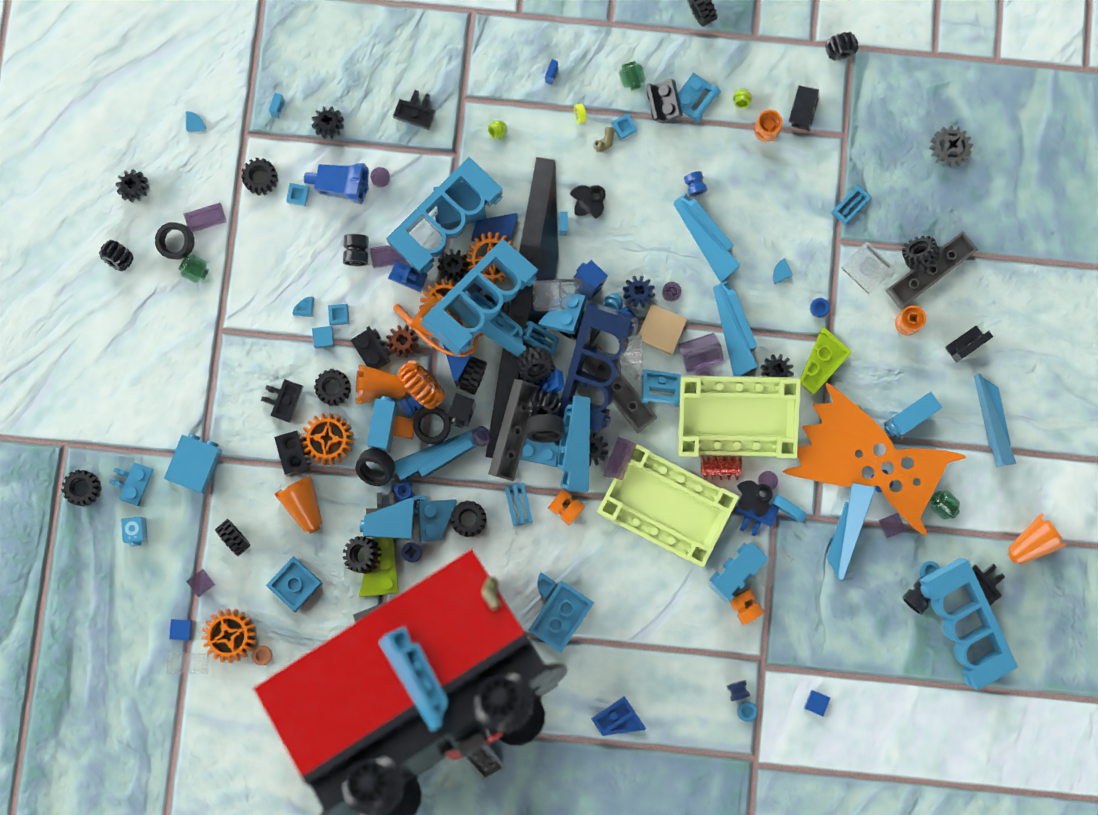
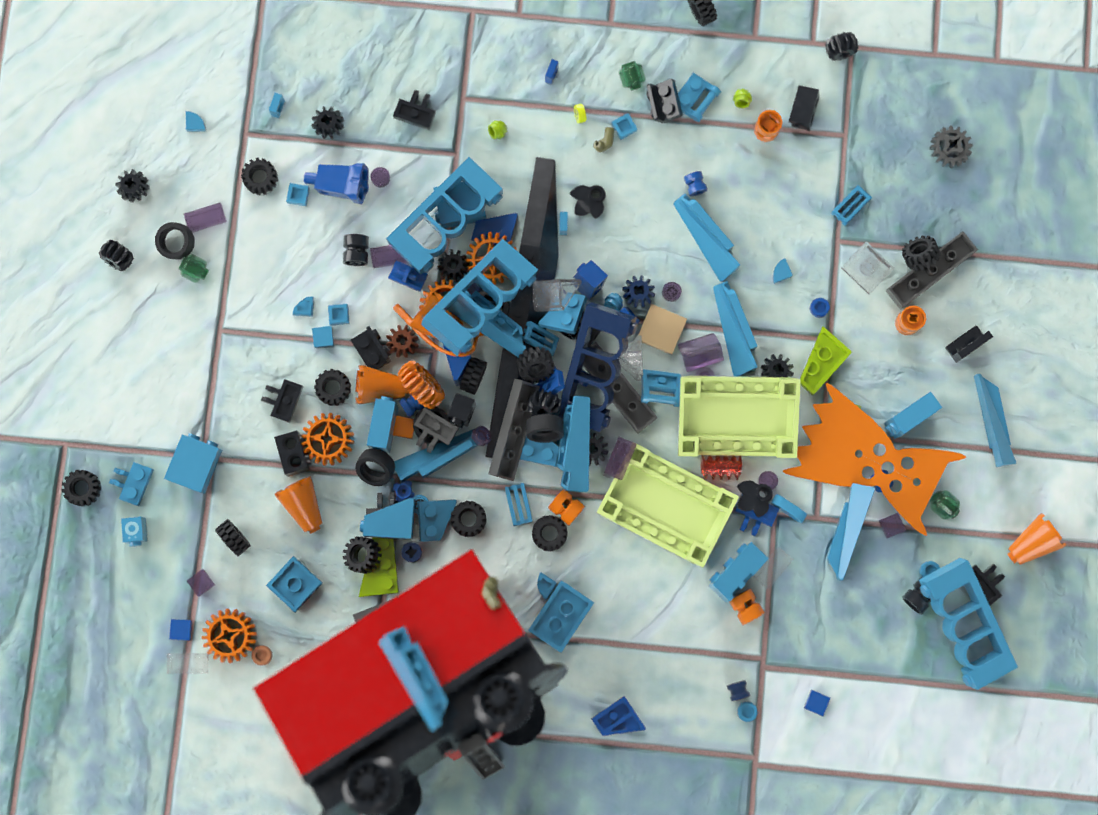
(436, 427): none -> dark grey hinge
(553, 521): none -> black tyre

